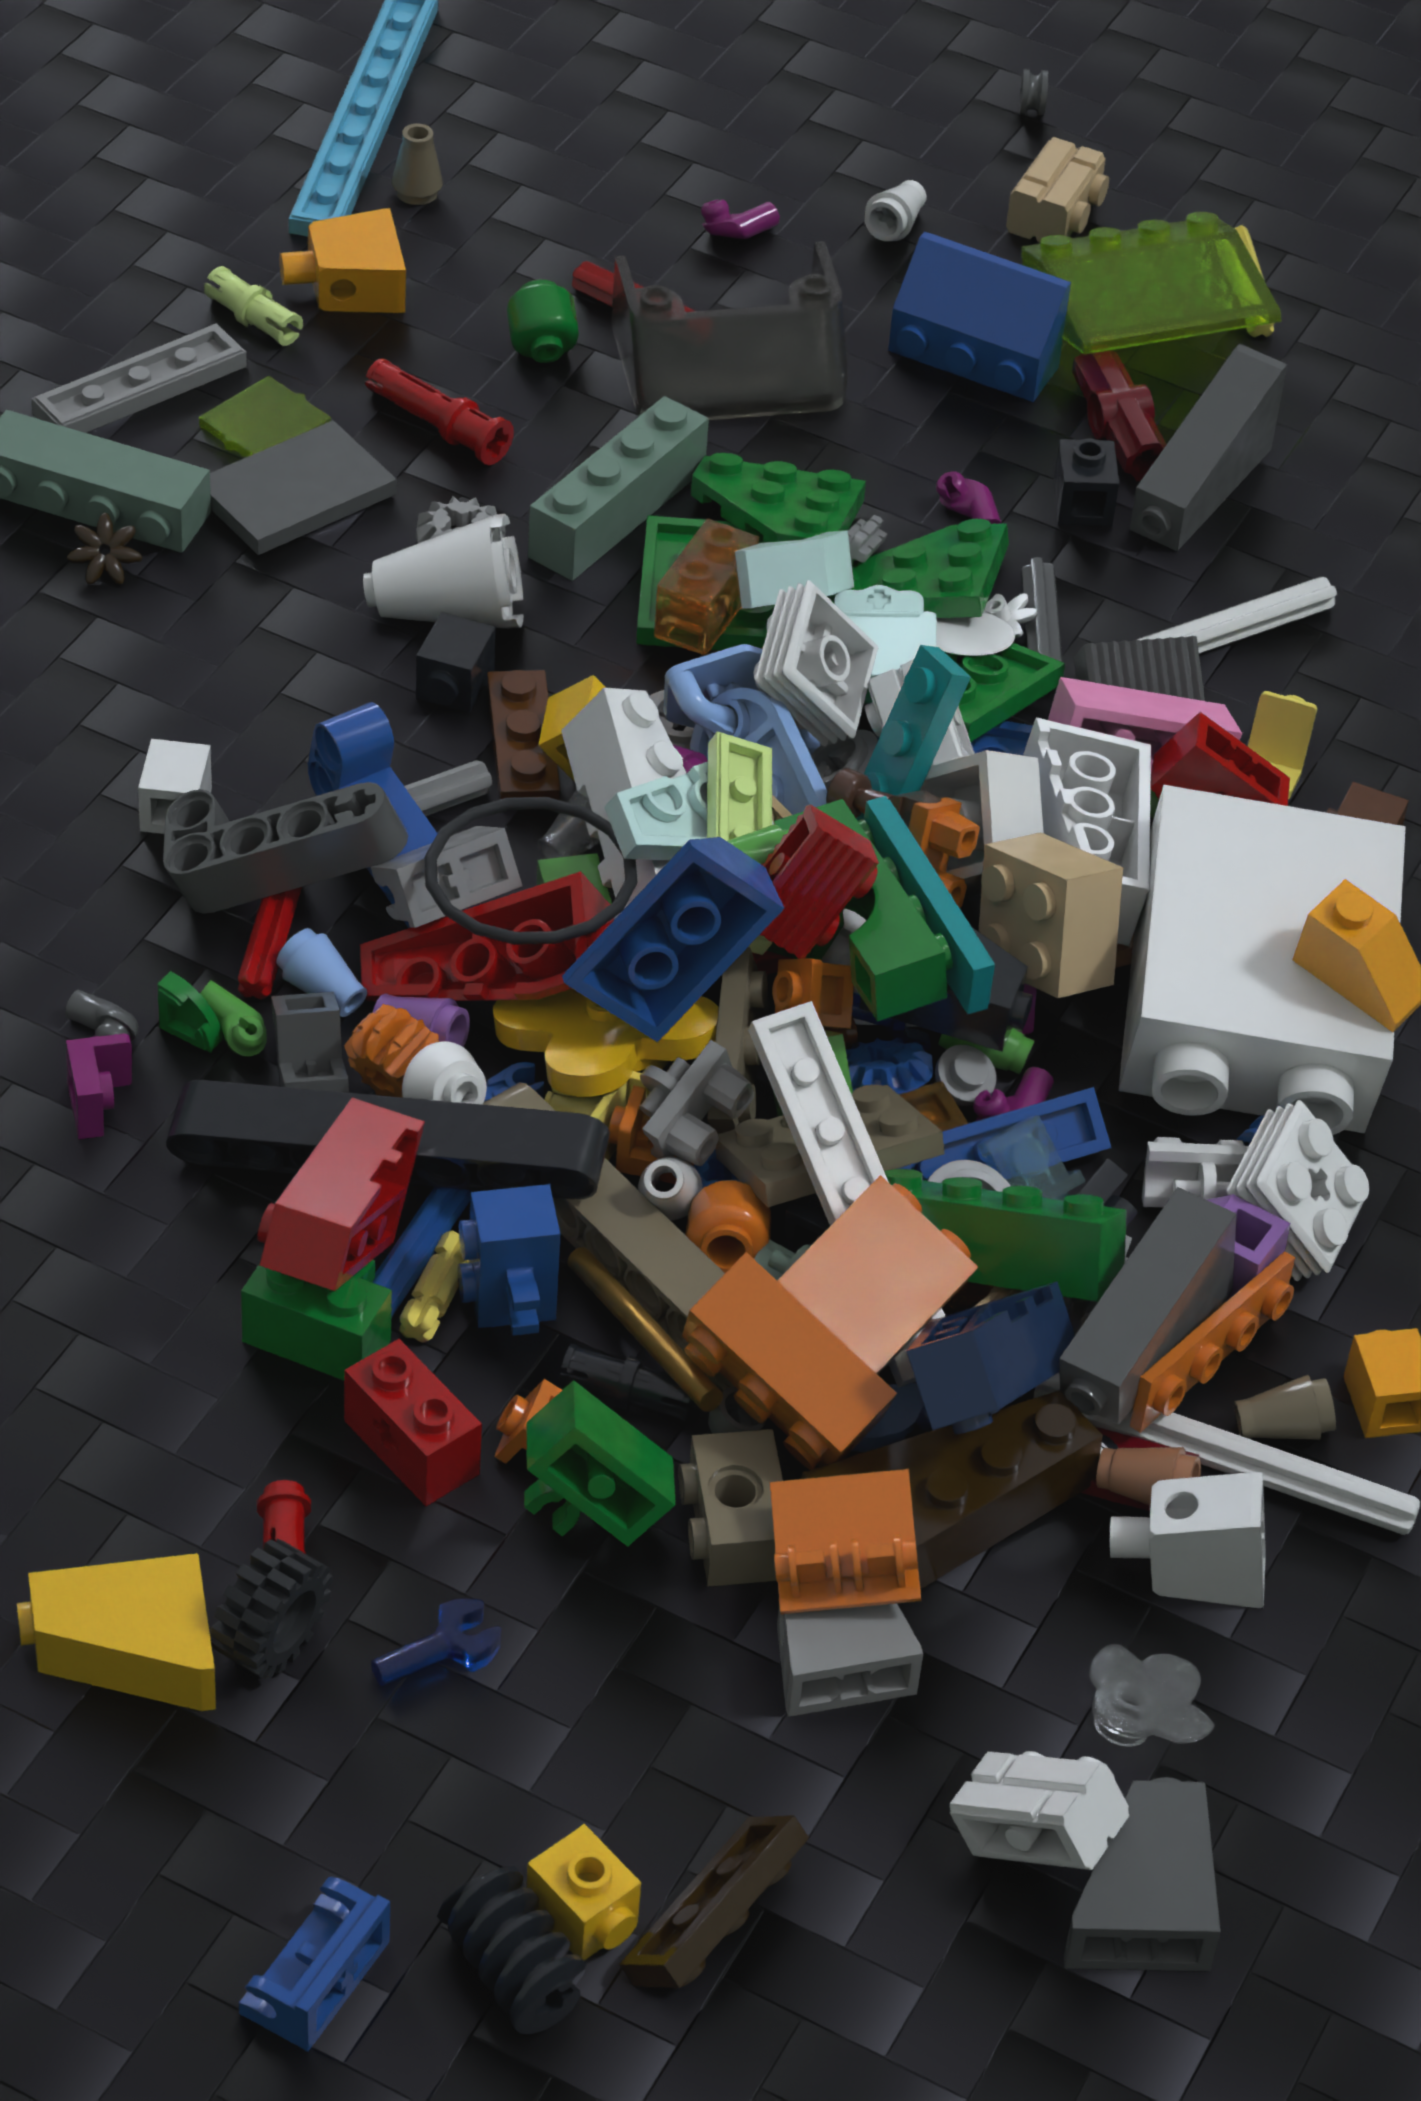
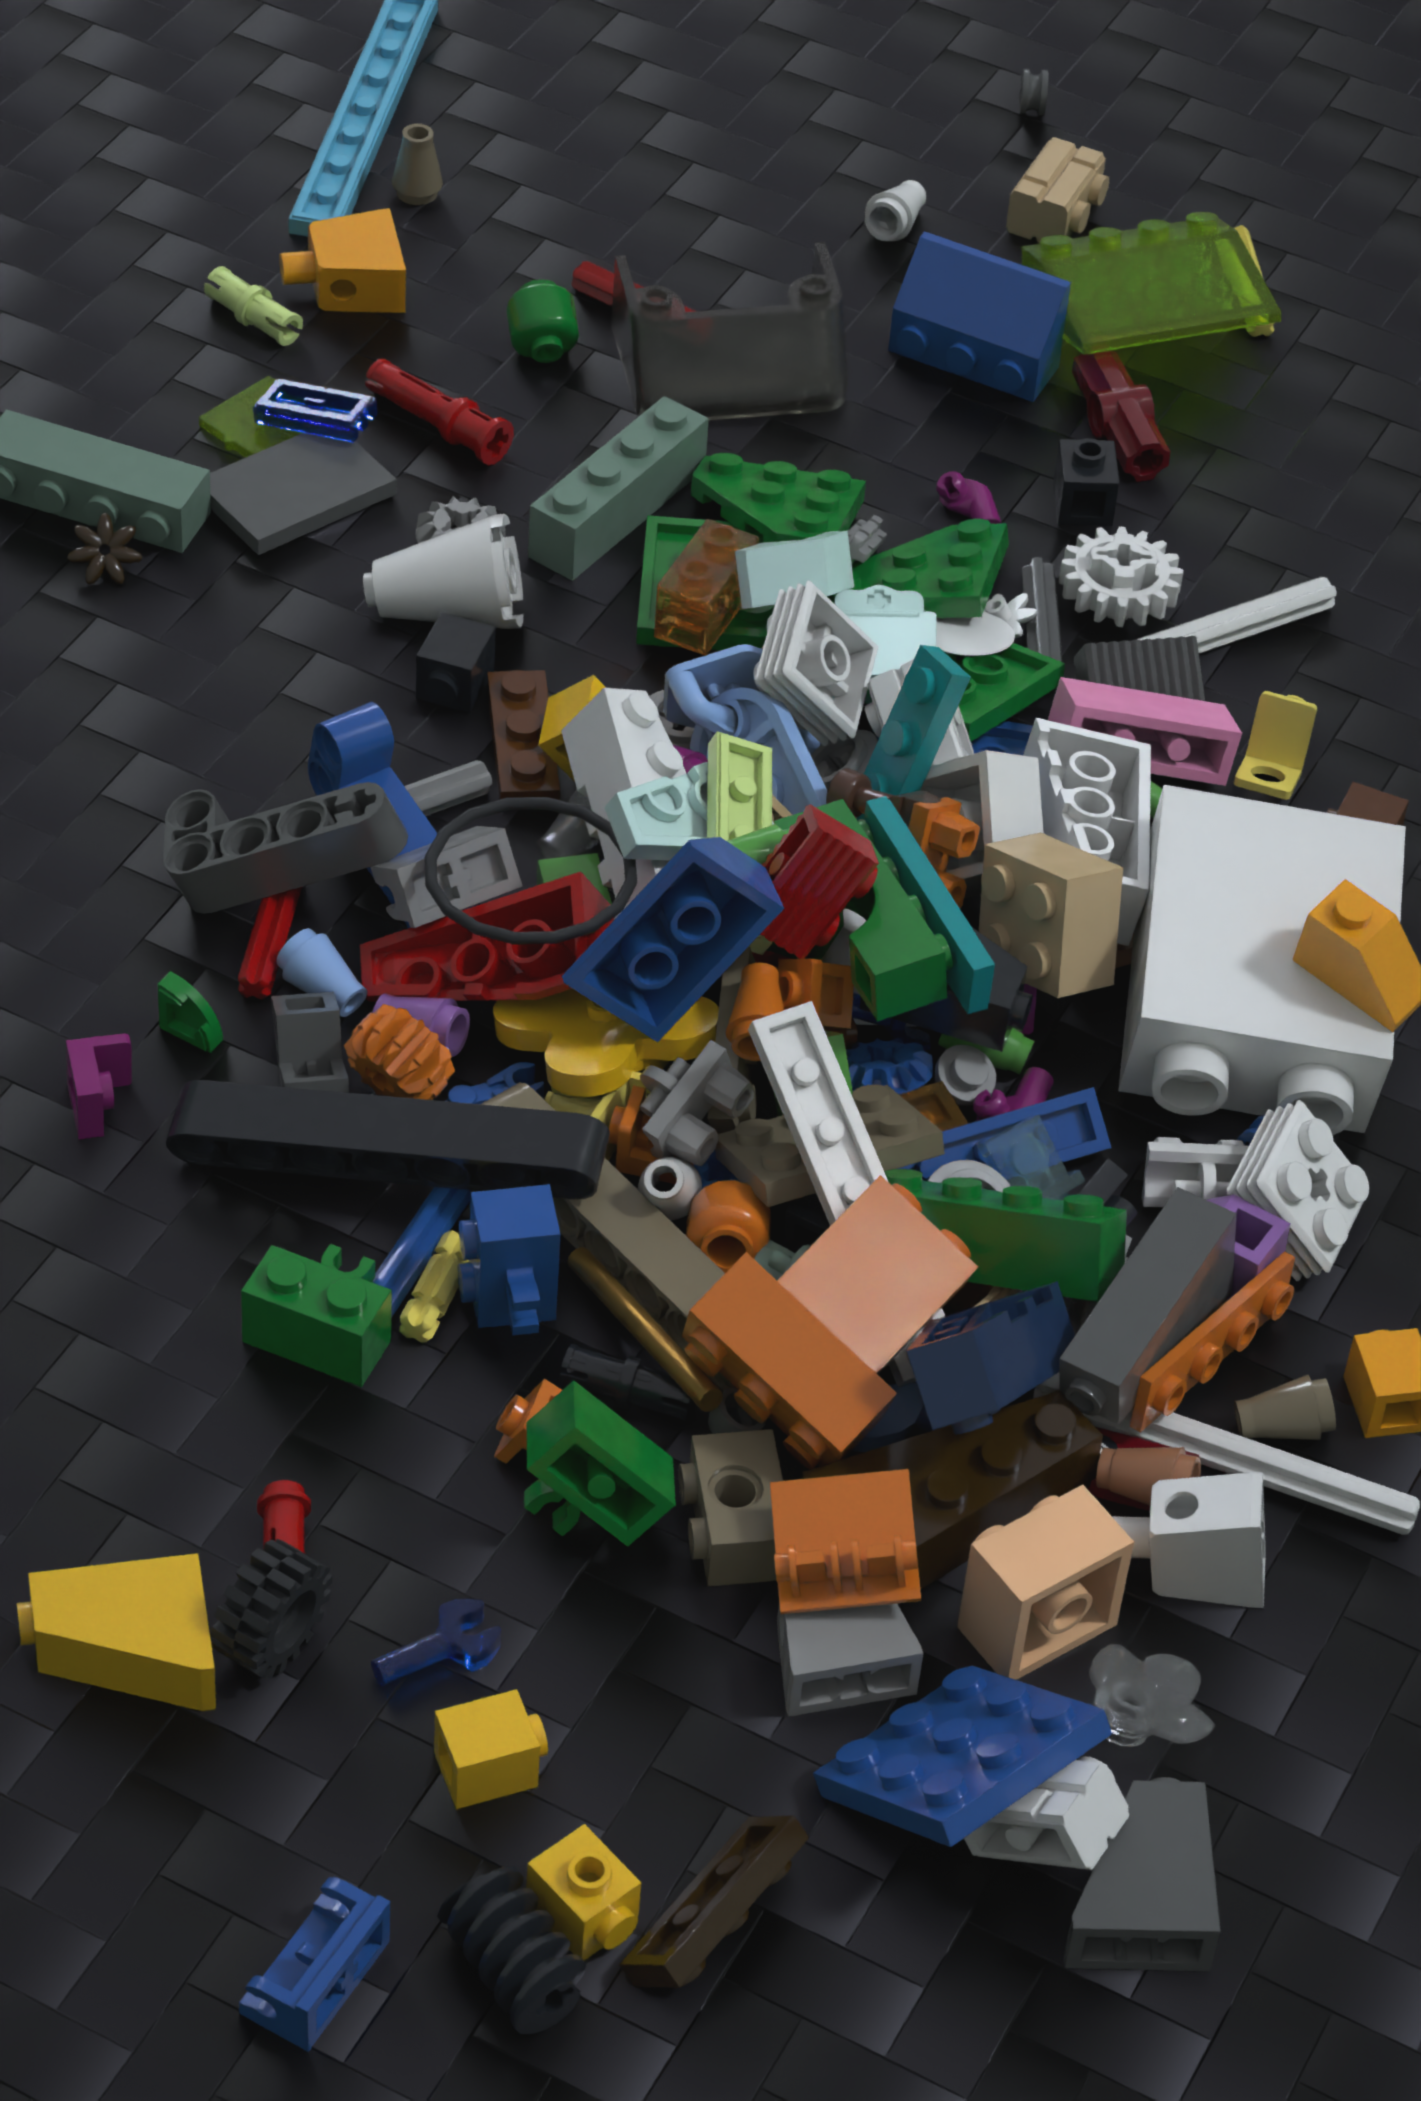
(100, 1015): dark grey arm -> none
(141, 380): light grey tile -> none
(168, 773): white brick -> none
(239, 1022): bright green arm -> none
(315, 410): none -> clear blue tile
(343, 1198): red wedge -> none
(412, 1422): red brick -> none
(444, 1074): white cone -> none
(488, 1748): none -> yellow brick
(738, 226): magenta arm -> none
(756, 998): none -> orange cone
(961, 1754): none -> blue plate
(1044, 1583): none -> light nougat brick
(1120, 576): none -> white gear
(1211, 449): dark grey slope -> none
(1216, 762): red brick -> none

